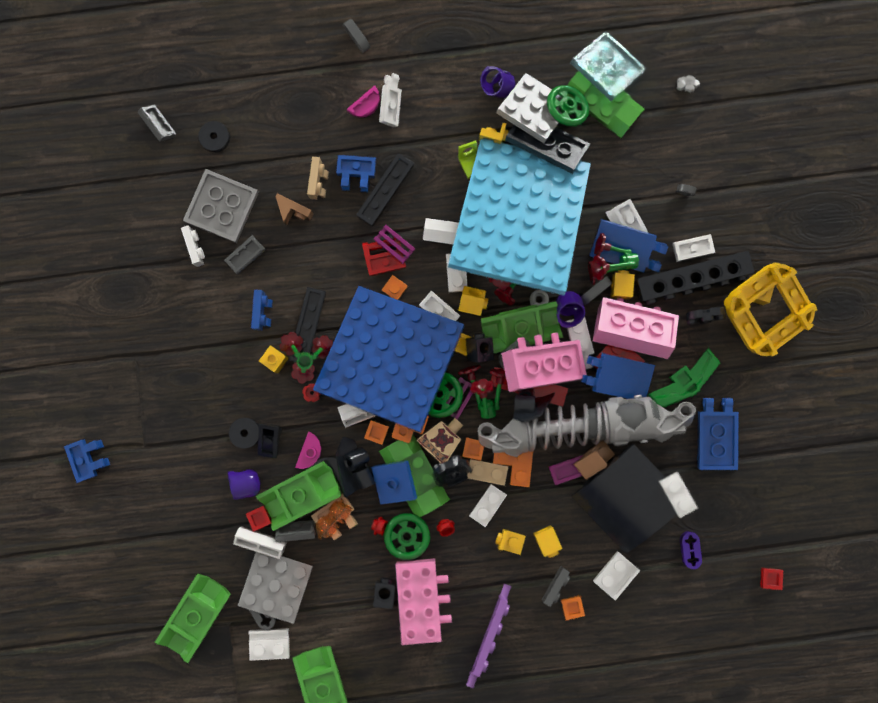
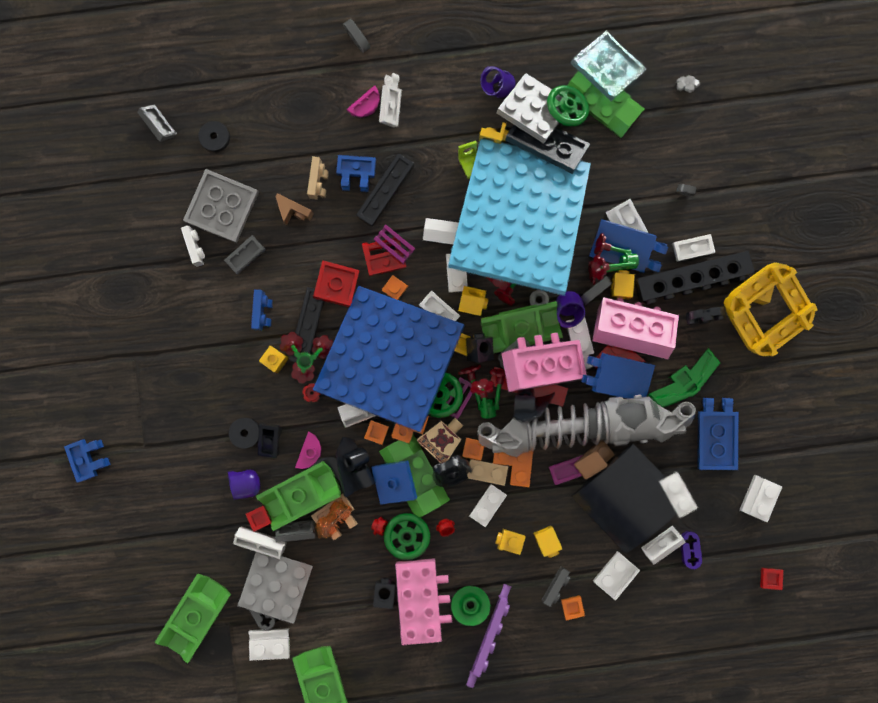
(336, 284): none -> red plate
(474, 615): none -> green dish
(663, 545): none -> white plate
(760, 498): none -> white plate

